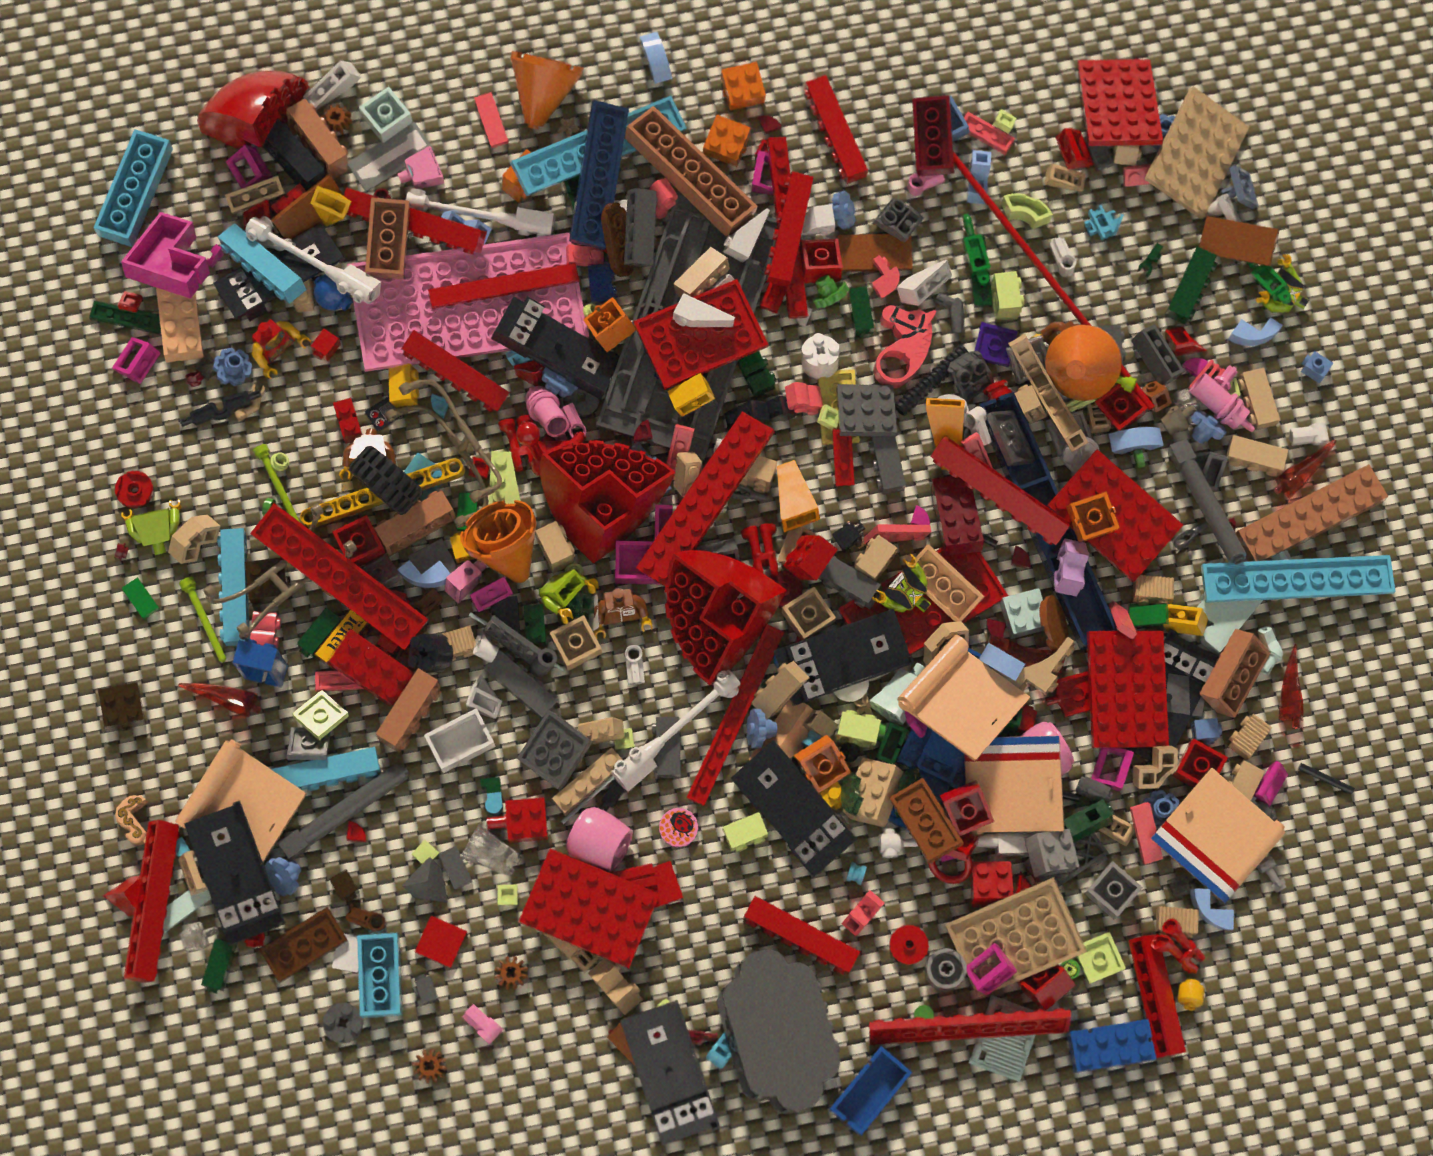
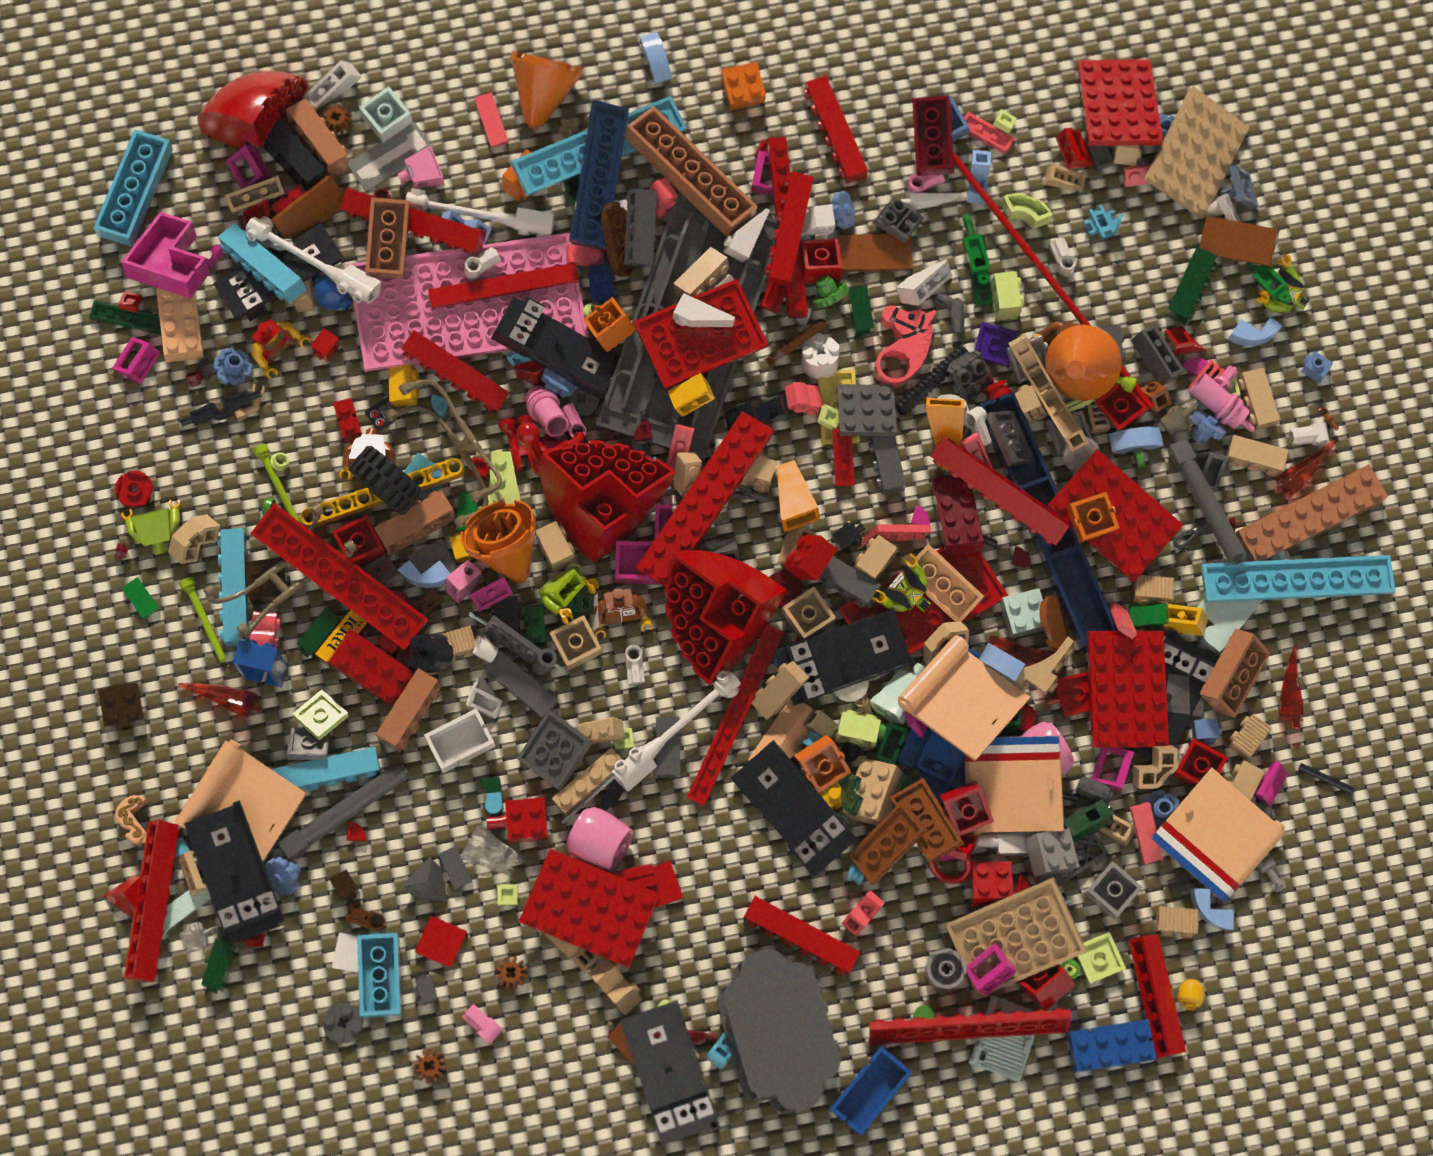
(303, 945): reddish brown tile -> none
(330, 205): yellow slope -> none
(333, 681): coral tile -> none
(425, 851): yellowish green tile -> none
(482, 262): none -> white piece
(678, 827): tile -> none
(727, 140): orange brick -> none
(745, 832): yellowish green brick -> none
(756, 374): dark green piece -> none
(759, 558): red piece -> none
(759, 728): medium blue plant -> none
(769, 124): dark red tile -> none
(796, 341): none -> reddish brown tile
(887, 843): none -> dark orange tile
(888, 281): coral brick -> none
(907, 955): red plate -> none
(925, 200): none -> white bar
(995, 627): dark red tile -> none
(1070, 575): lavender brick -> none
(1154, 256): dark green plate -> none
(1164, 943): red piece -> none
(1270, 642): light aqua arm -> none
(1328, 419): none -> dark orange hand

